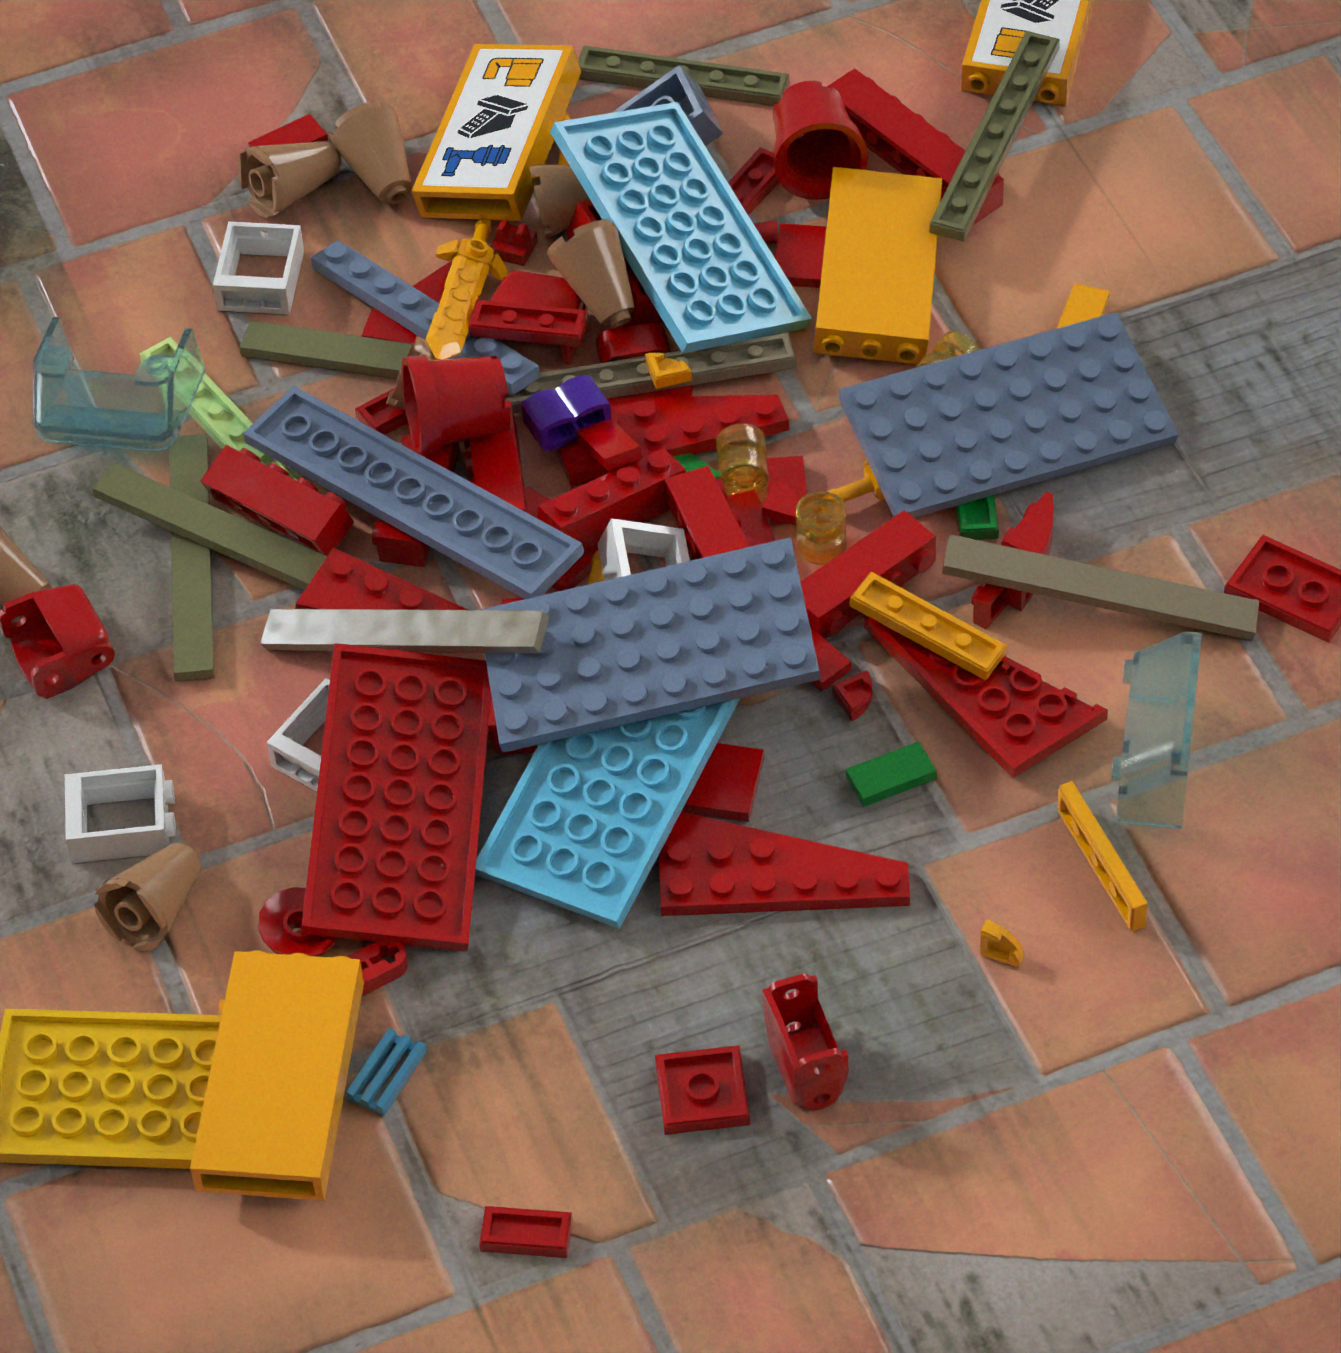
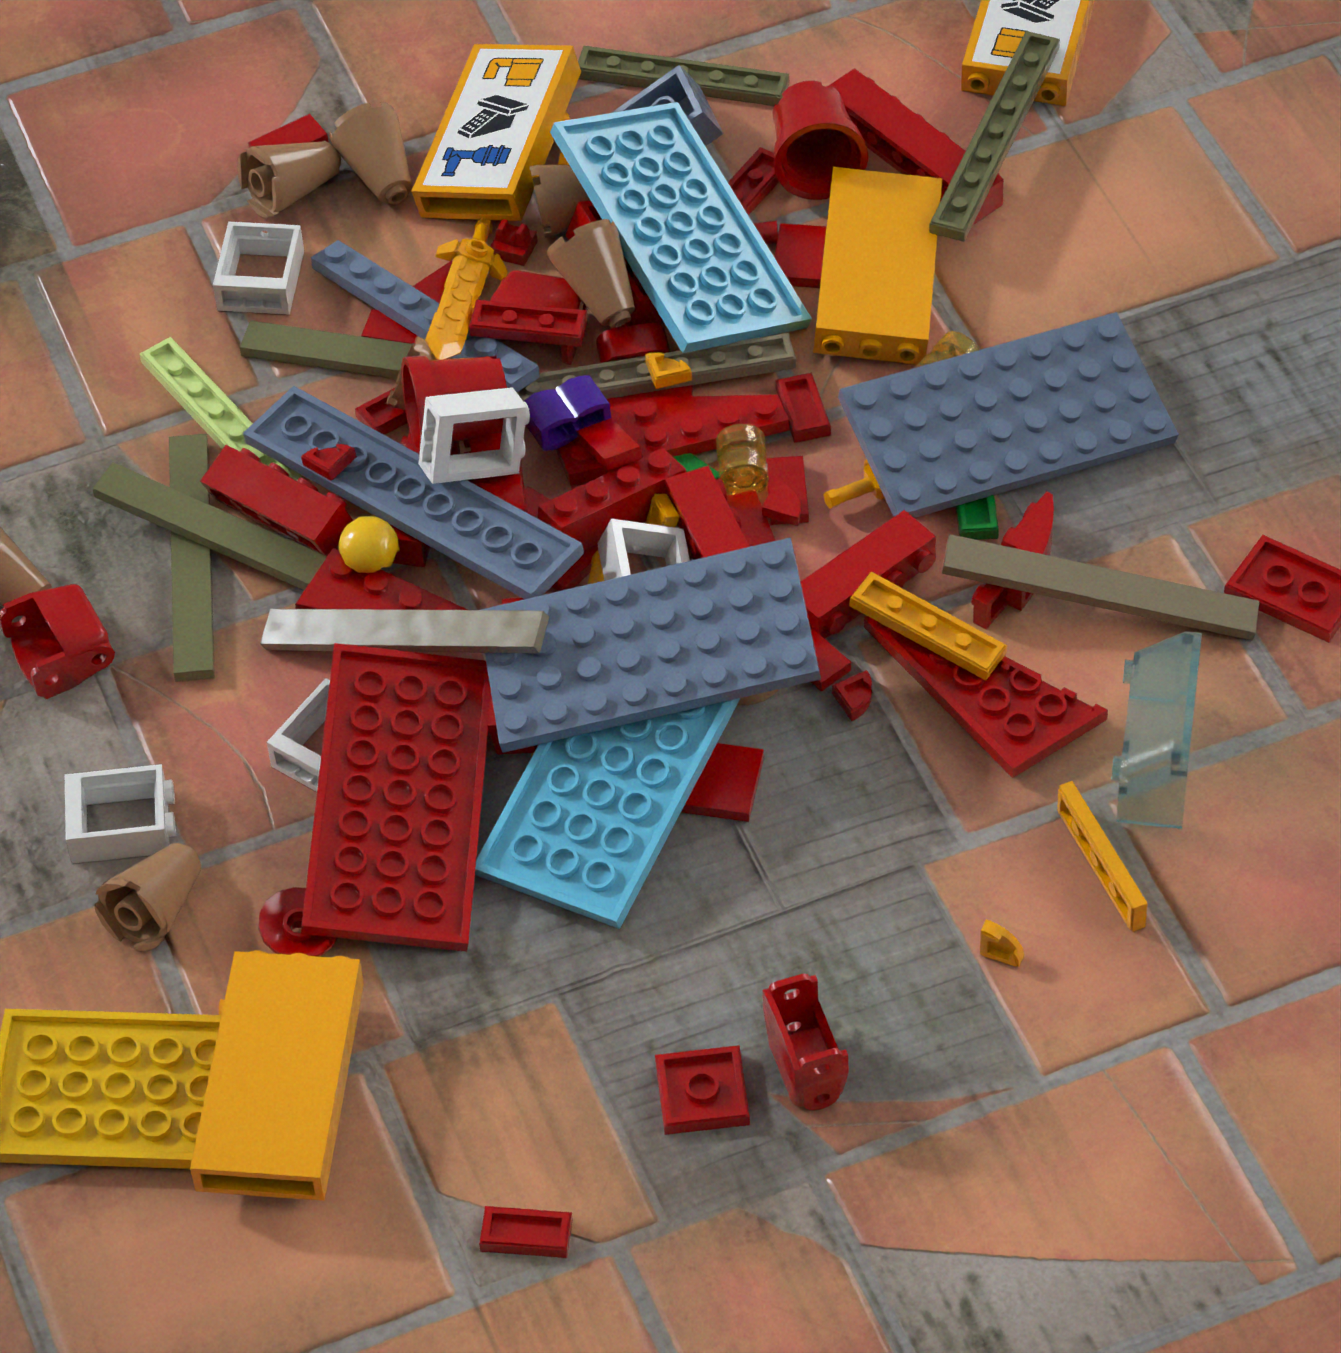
(113, 408): clear light blue windscreen -> none
(329, 461): none -> red tile
(368, 544): none -> yellow hair
(377, 971): red beam -> none
(388, 1041): dark azure tile -> none
(437, 430): none -> white window
(662, 511): none -> light orange tile
(743, 869): red wing -> none
(803, 407): none -> red tile
(820, 527): clear yellow wheel -> none
(891, 774): green tile -> none
(1084, 304): light orange tile -> none

